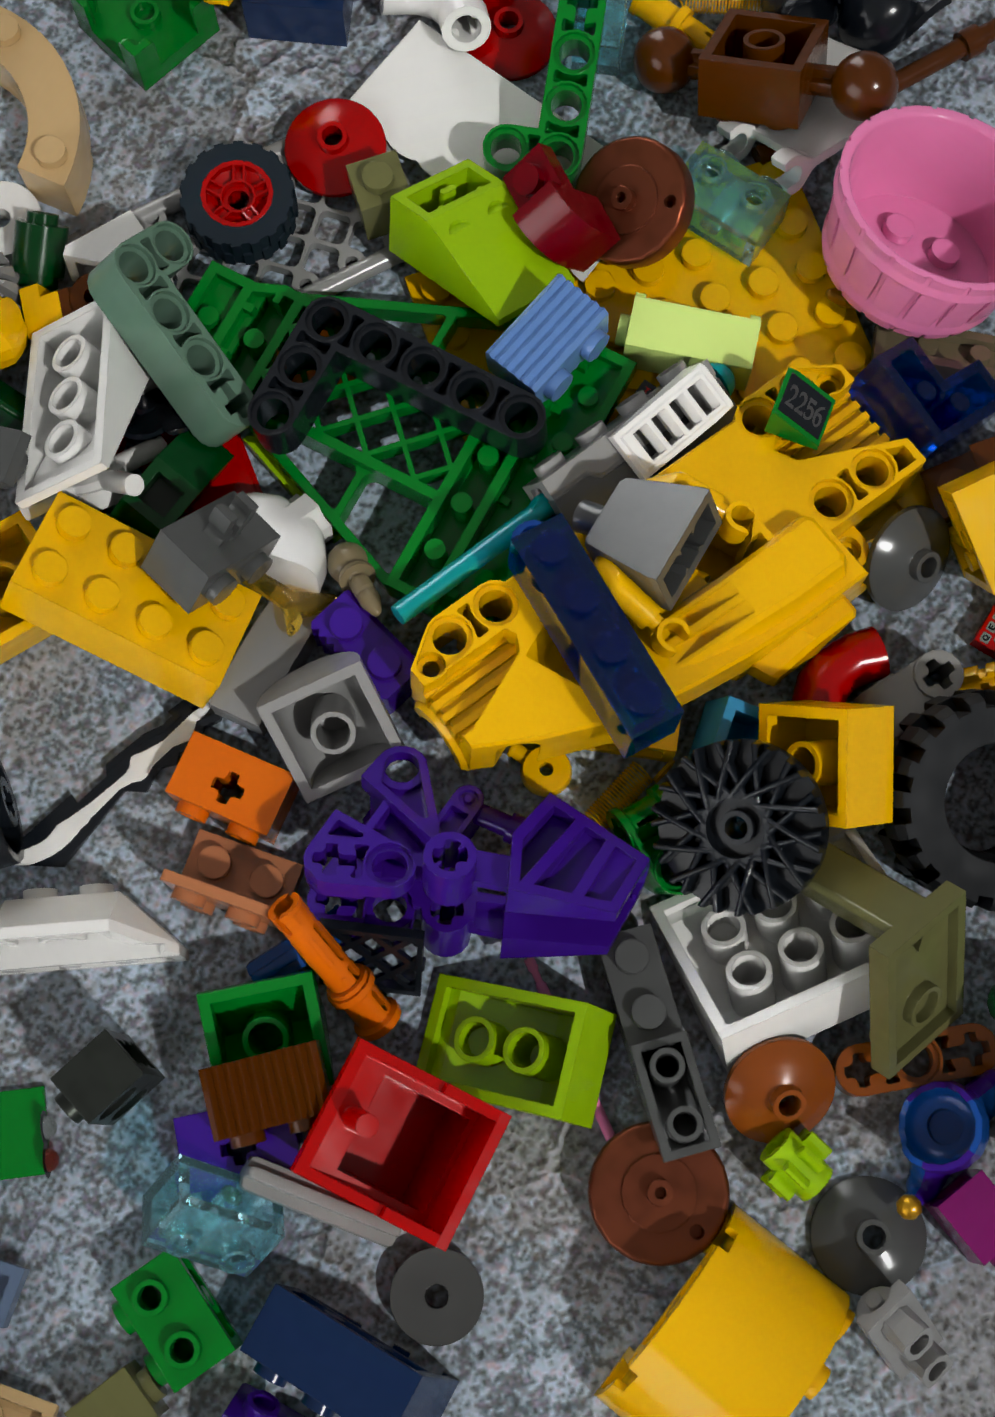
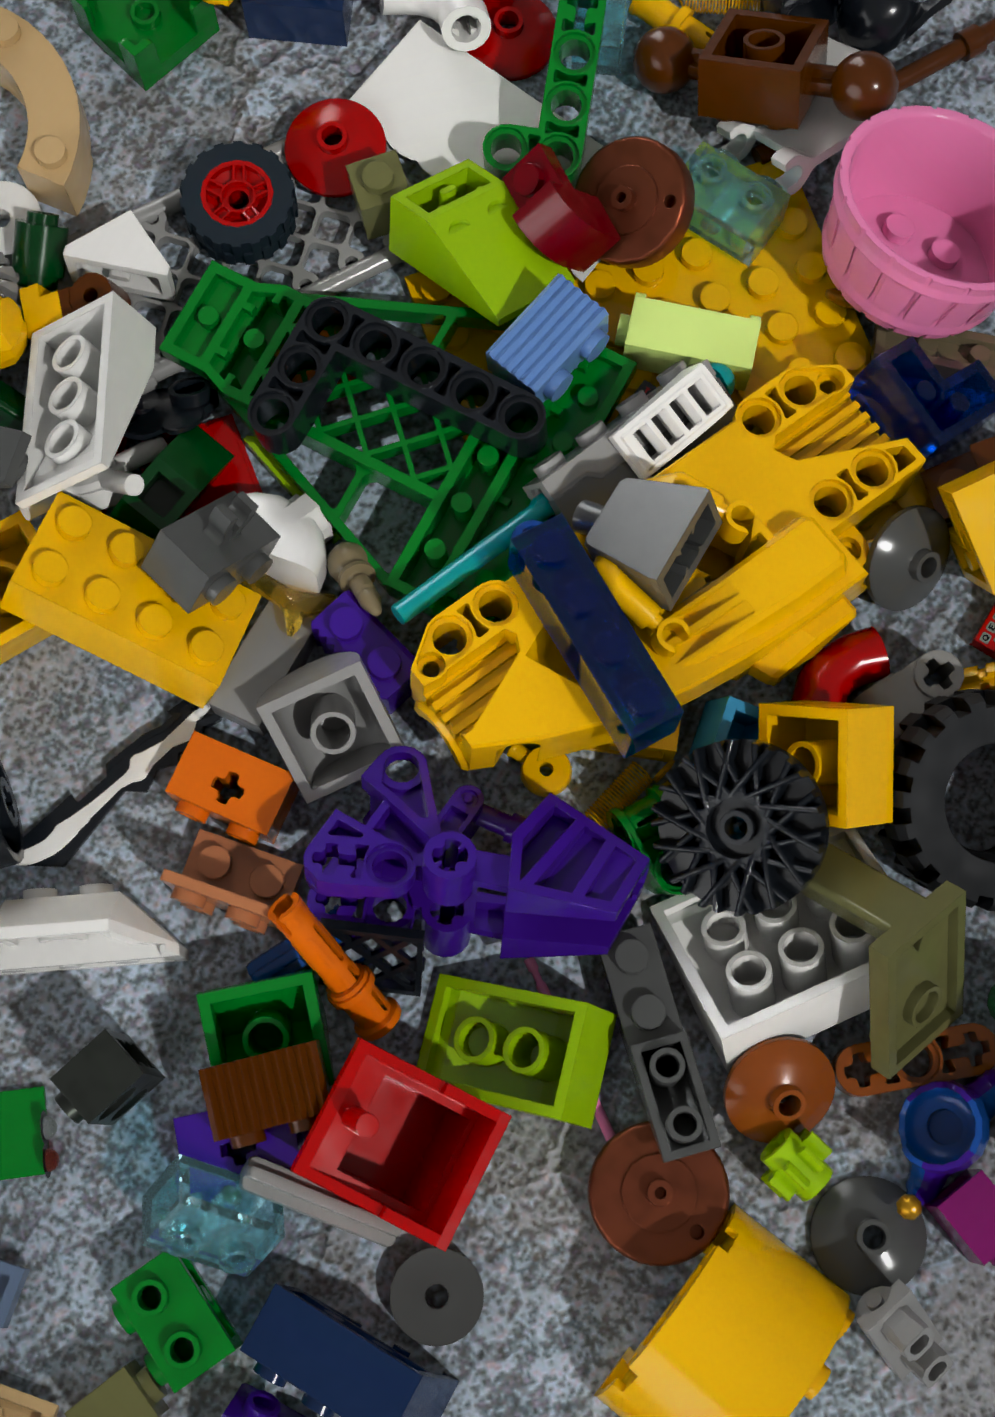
(166, 334): sand green beam -> none
(800, 411): slope -> none

